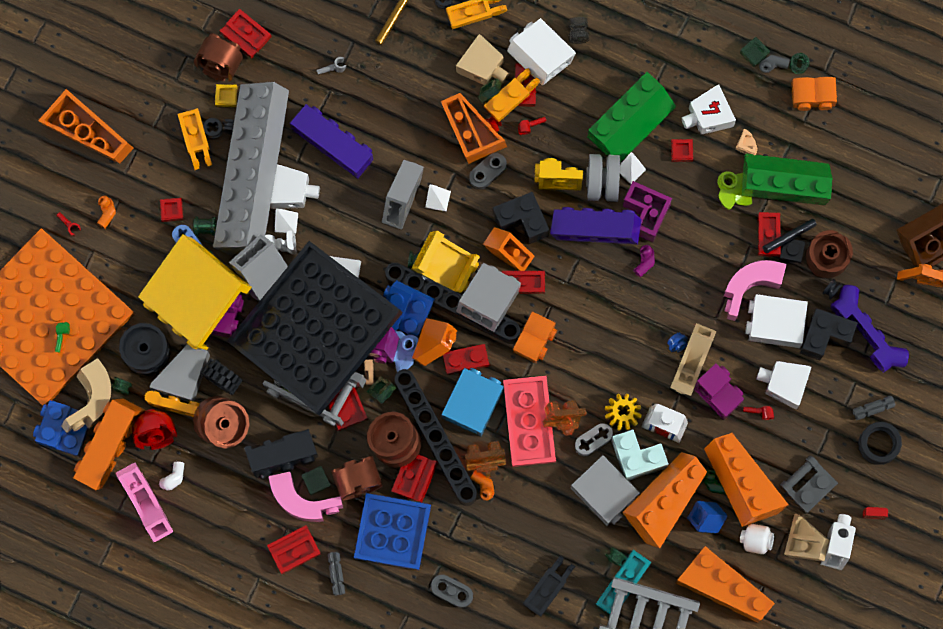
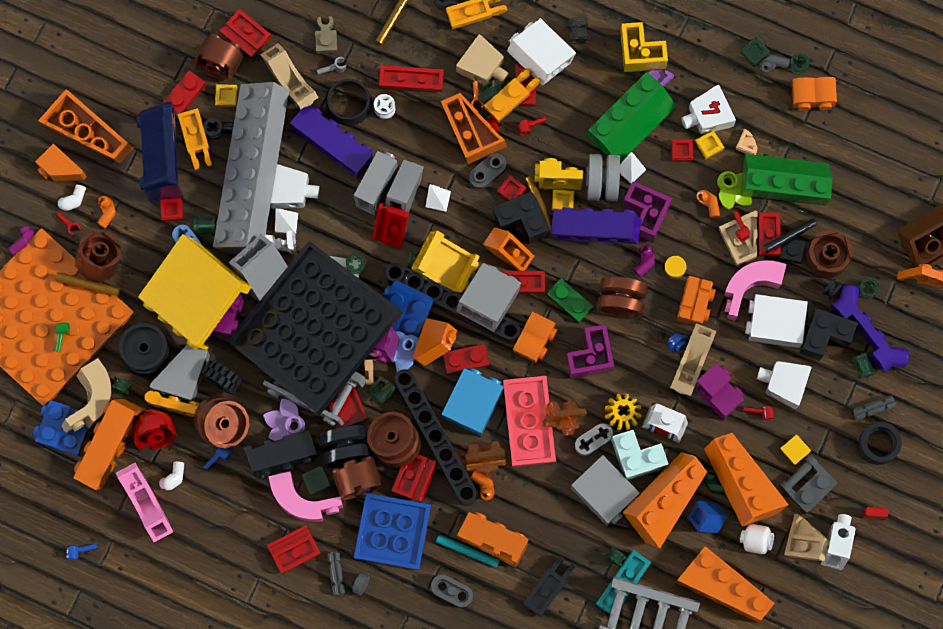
(23, 241): none -> magenta arm
(58, 166): none -> orange slope
(72, 201): none -> white arm
(73, 551): none -> blue hand
(87, 284): none -> pearl gold bar
(98, 256): none -> copper brick
(159, 152): none -> clear blue windscreen
(186, 91): none -> red plate
(223, 453): none -> blue hand
(281, 420): none -> lavender plate
(288, 77): none -> tan arch
(326, 38): none -> dark tan plate
(344, 445): none -> black wheel
(349, 121): none -> black tyre
(360, 258): none -> clear green bush
(361, 583): none -> dark grey tile
(376, 182): none -> light grey brick
(383, 102): none -> white wheel
(390, 226): none -> red plate
(411, 78): none -> red plate
(467, 551): none -> teal bar
(476, 94): none -> orange hand
(493, 538): none -> orange wedge
(511, 189): none -> red tile
(533, 187): none -> pearl gold bar
(561, 199): none -> yellow tile
(569, 300): none -> green plate
(596, 357): none -> magenta brick
(622, 297): none -> copper wheel
(640, 54): none -> yellow brick
(661, 76): none -> medium lavender tile
(675, 267): none -> yellow tile
(695, 301): none -> orange brick
(709, 144): none -> yellow tile
(710, 201): none -> orange arm
(741, 251): none -> tan wing
(743, 233): none -> red hand
(795, 450): none -> yellow tile
(863, 294): none -> clear green bush
(864, 365): none -> clear green bush

